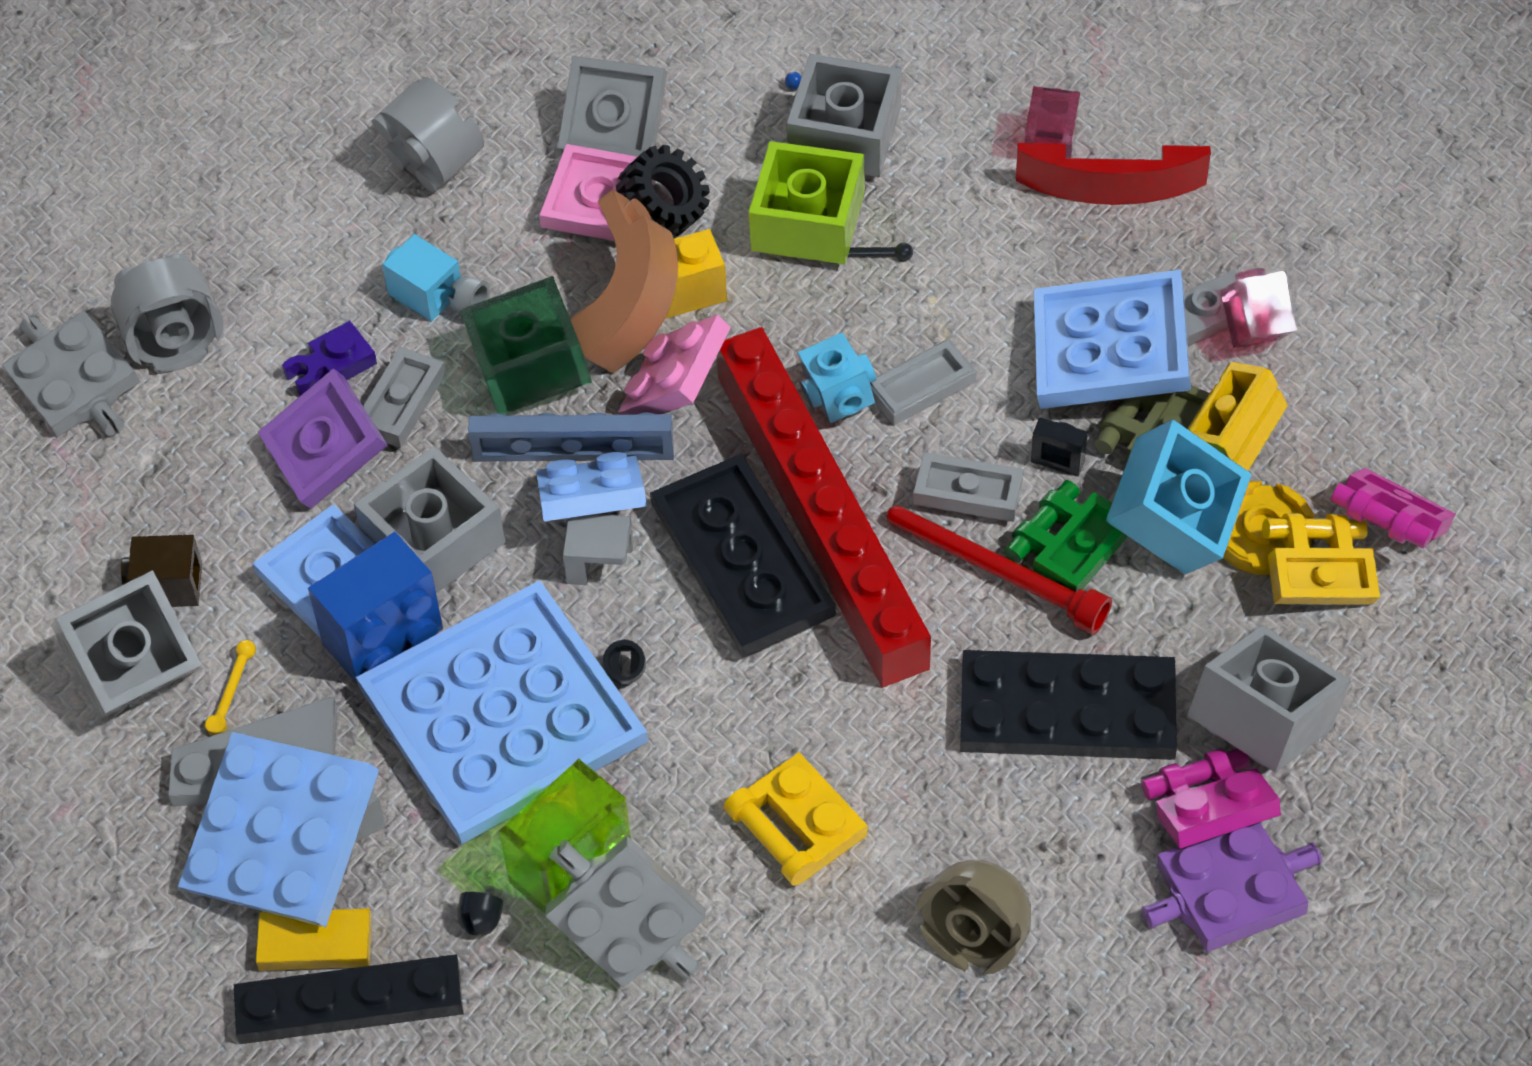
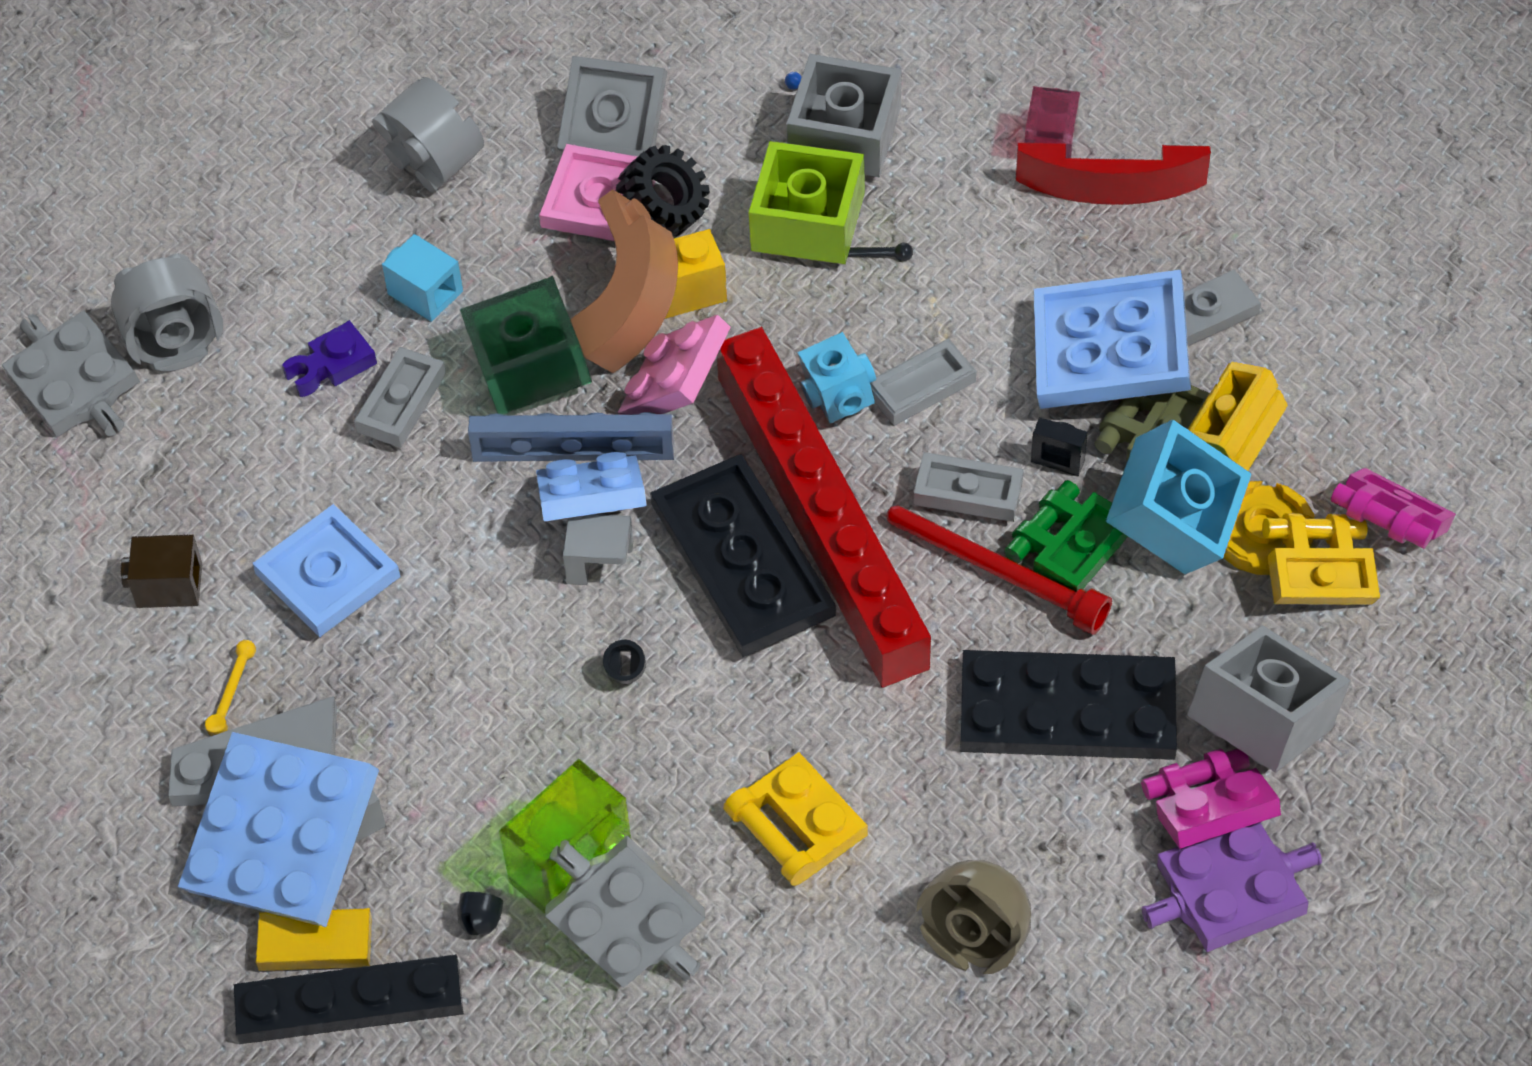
(125, 644): light grey brick -> none
(322, 438): medium lavender plate -> none
(376, 606): blue brick -> none
(435, 514): light grey brick -> none
(468, 292): light grey hinge -> none
(500, 709): light blue plate -> none
(1258, 308): clear pink brick -> none

